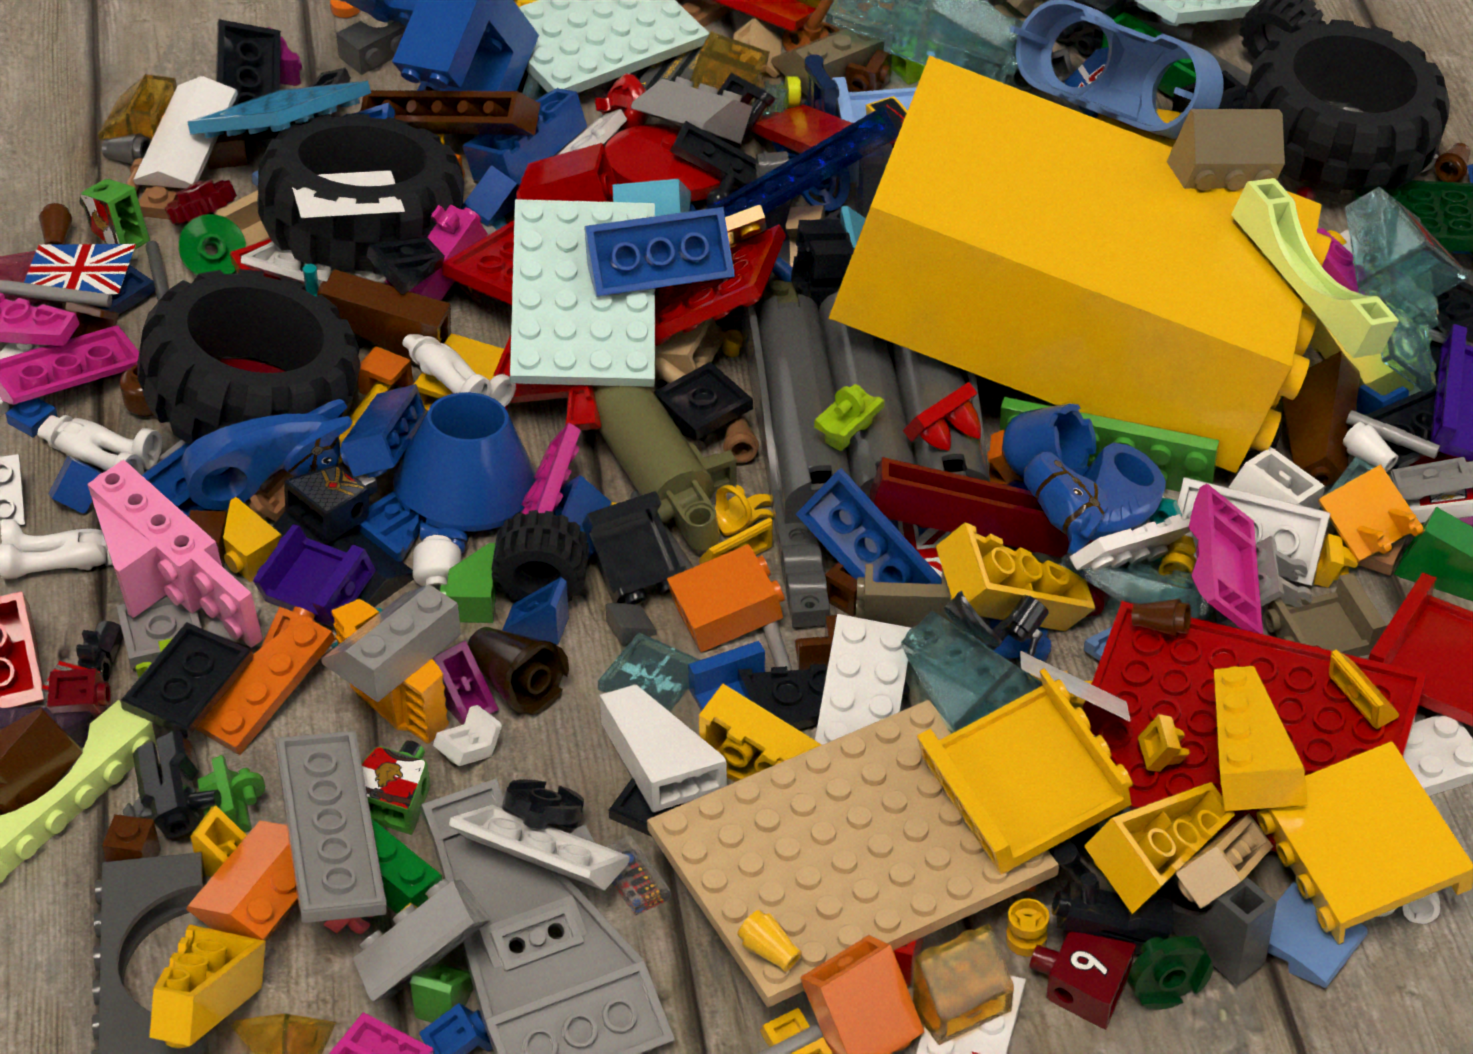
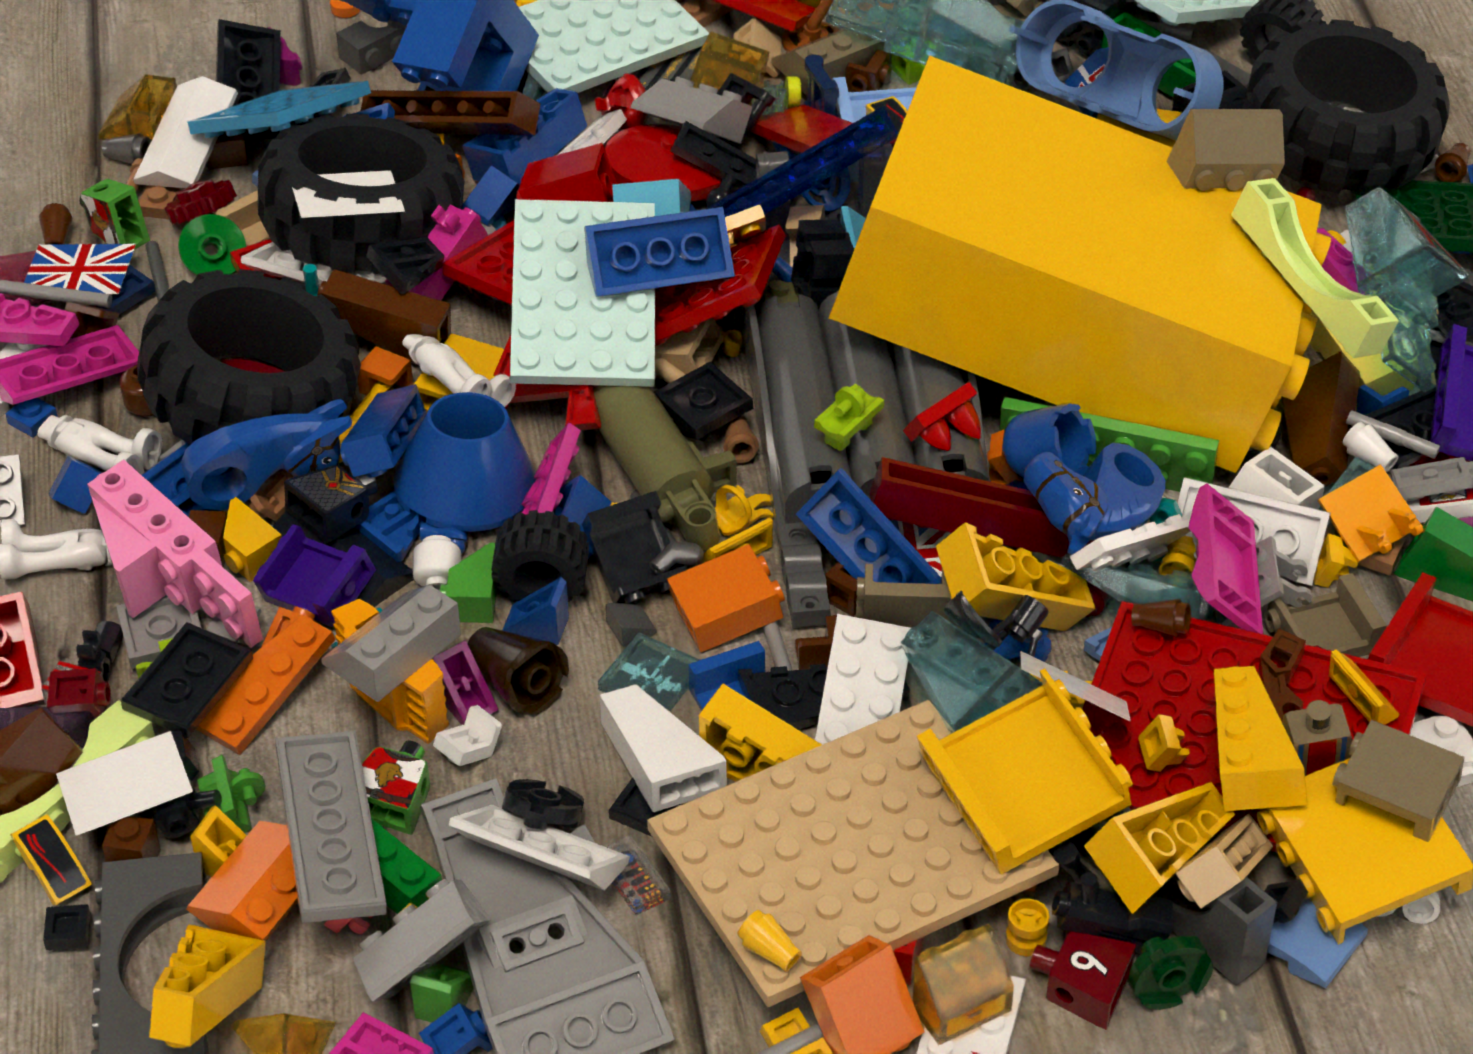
(51, 859): none -> black slope
(66, 927): none -> black plate
(123, 783): none -> white sticker
(677, 552): none -> flat silver arm
(1288, 897): none -> black plate
(1290, 651): none -> reddish brown piece
(1319, 735): none -> dark tan torso
(1400, 776): none -> dark tan panel

